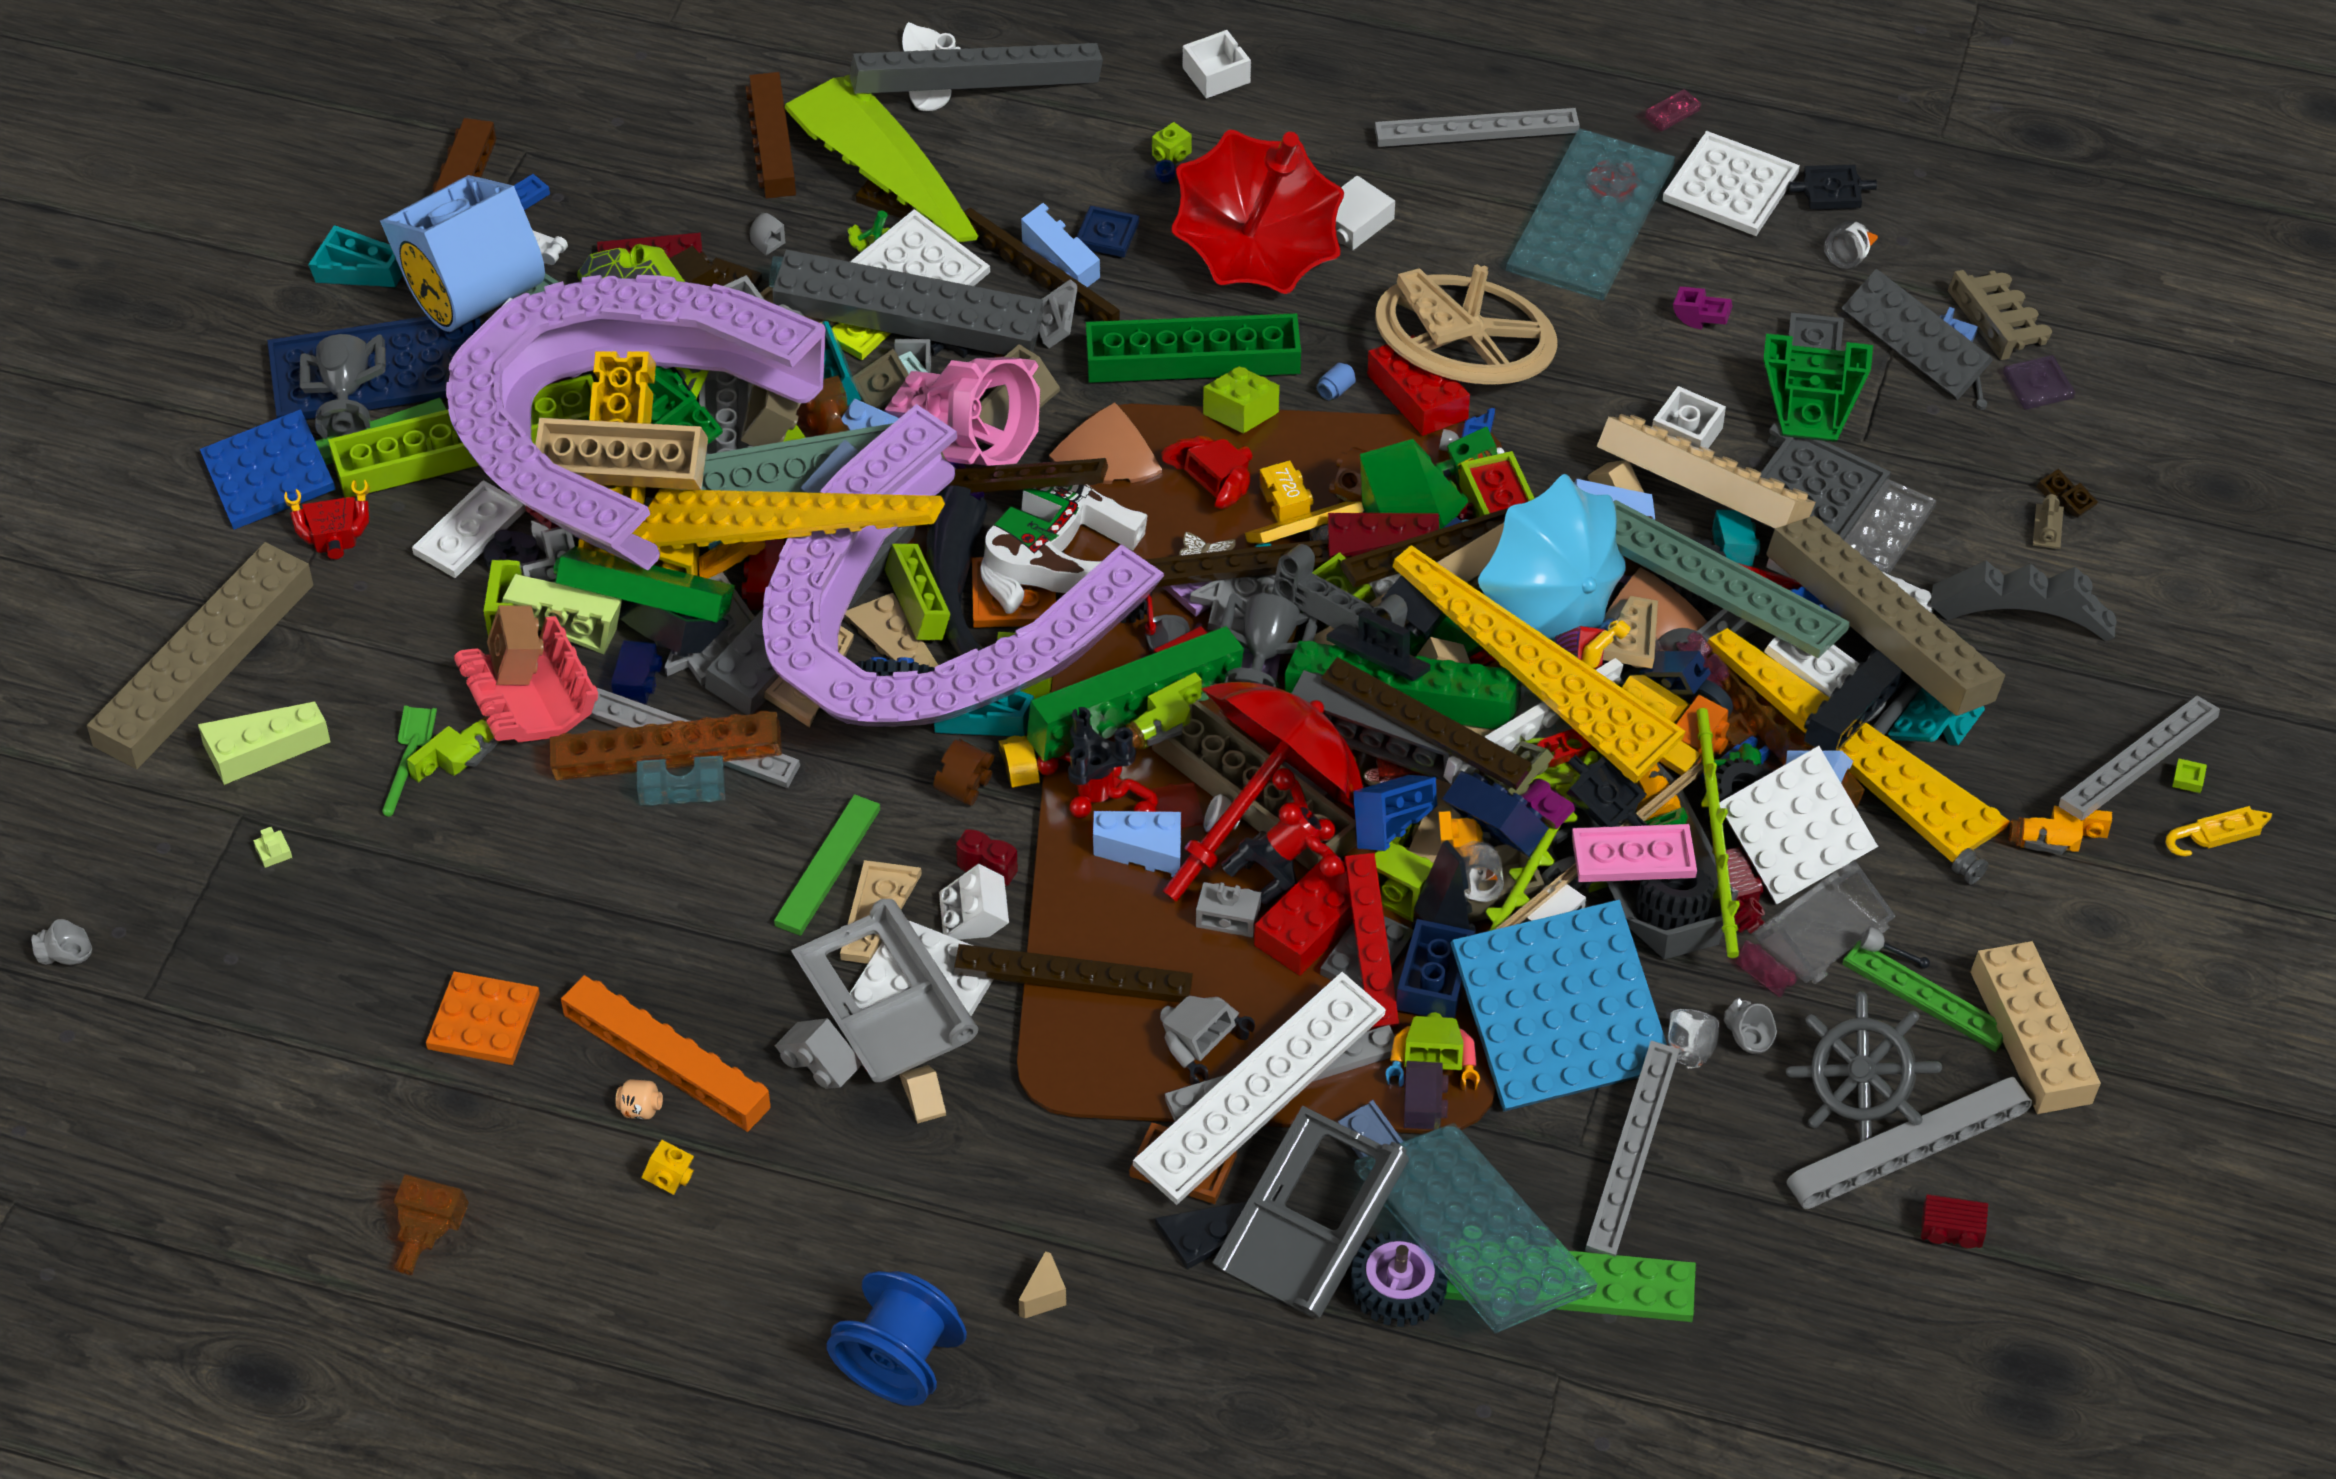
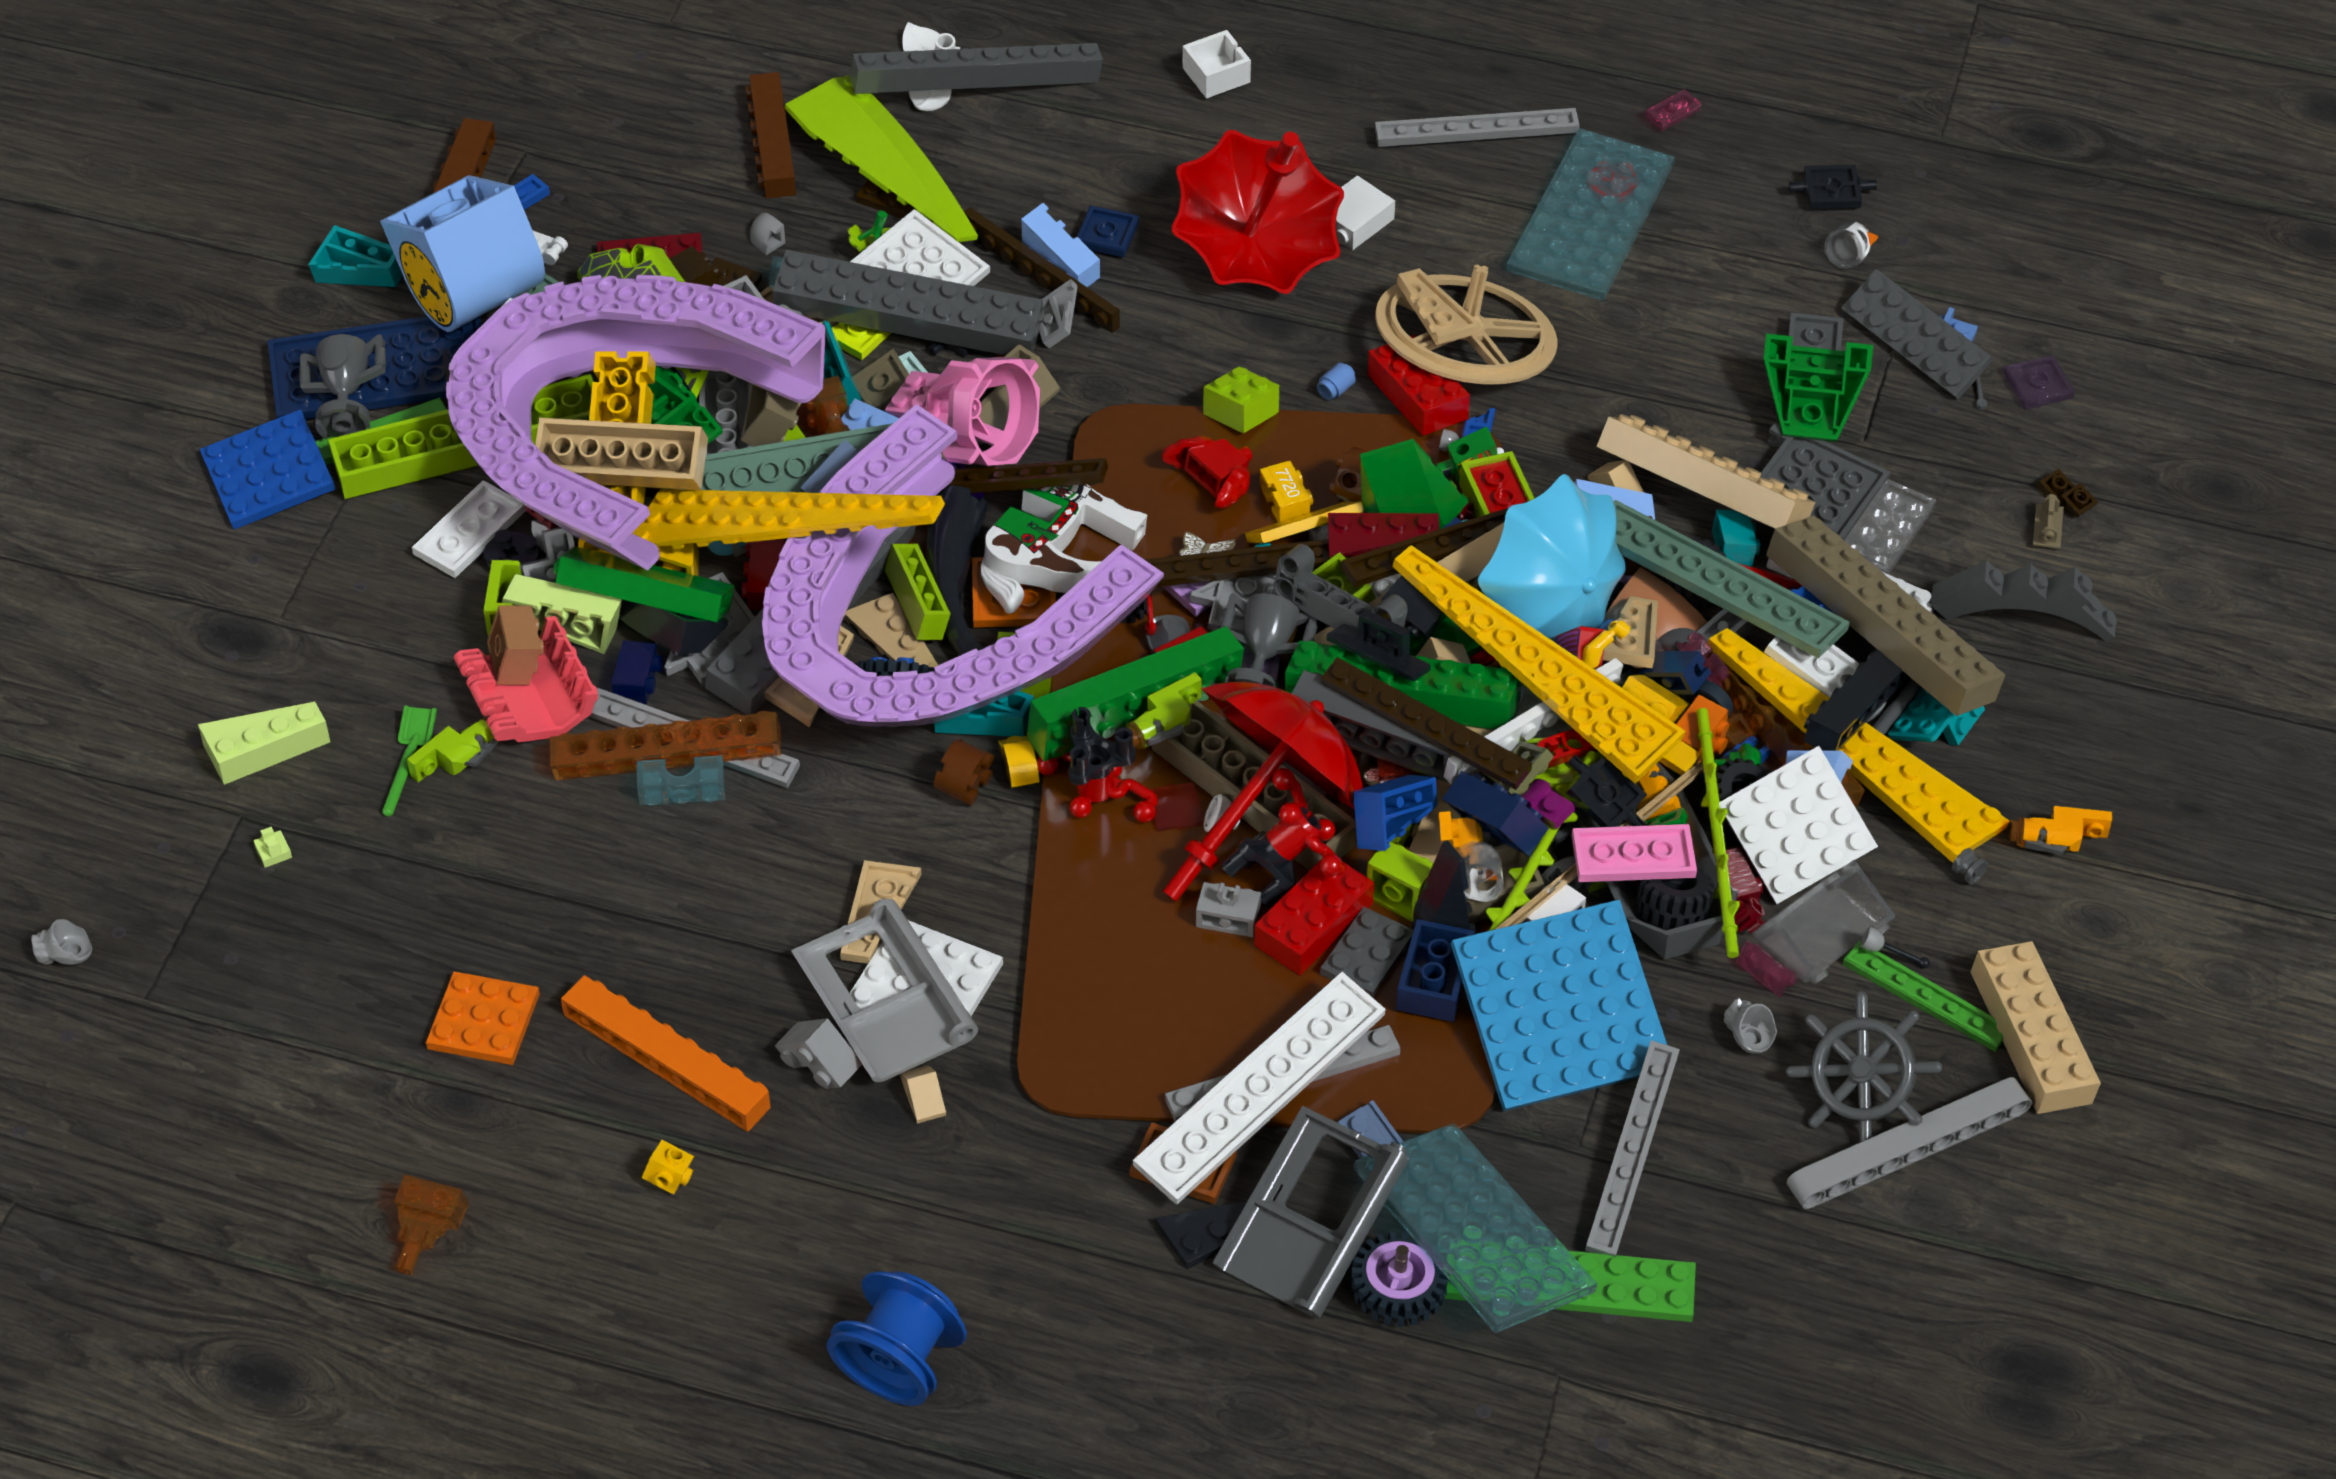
(200, 655): dark tan brick -> none
(331, 523): red torso -> none
(638, 1099): light nougat head -> none
(727, 555): light orange hinge -> none
(827, 865): bright green tile -> none
(919, 347): light grey bracket -> none
(974, 904): white slope -> none
(995, 855): dark red brick -> none
(1044, 1290): tan slope -> none
(1072, 973): dark brown plate -> none
(1112, 437): nougat brick -> none
(1139, 838): light blue wedge -> none
(1169, 167): clear blue hinge -> none
(1172, 144): lime brick -> none
(1192, 347): green brick -> none
(1198, 1027): light grey torso -> none
(1371, 935): red plate -> none
(1424, 1095): clear purple brick -> none
(1434, 1040): lime torso -> none
(1691, 417): white brick -> none
(1694, 1035): clear piece -> none
(1696, 309): magenta brick -> none
(1731, 183): white plate -> none
(1954, 1221): dark red brick -> none
(1985, 312): dark tan fence -> none
(2139, 758): light grey plate -> none
(2189, 775): lime plate -> none
(2219, 829): yellow plate -> none

